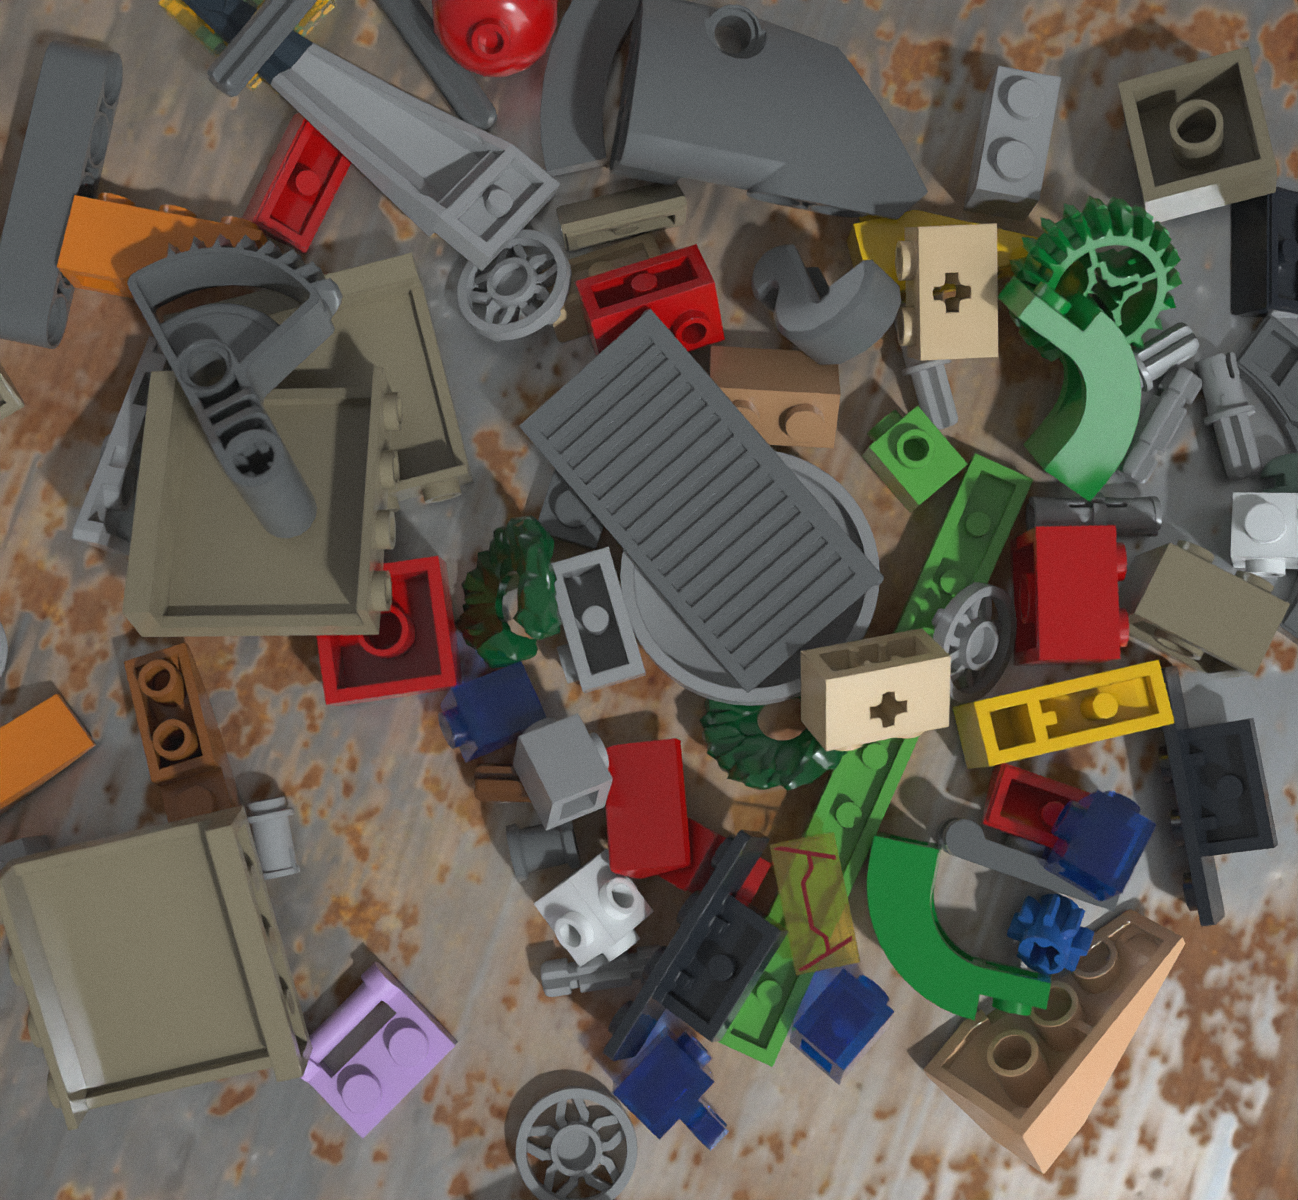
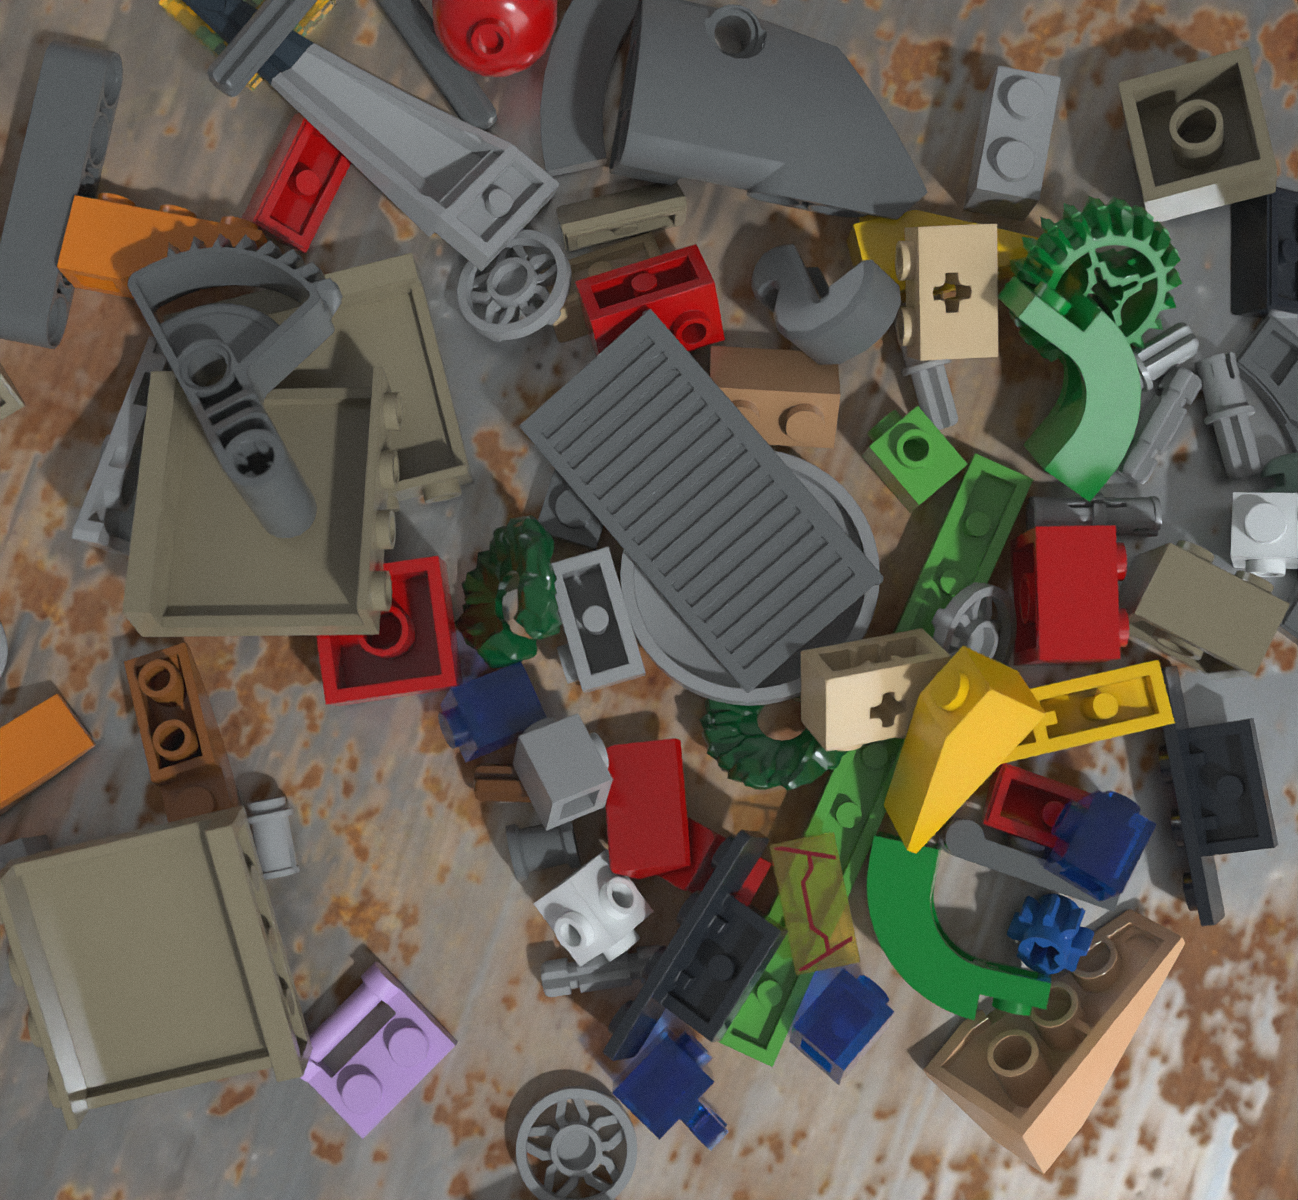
(955, 740): none -> yellow slope

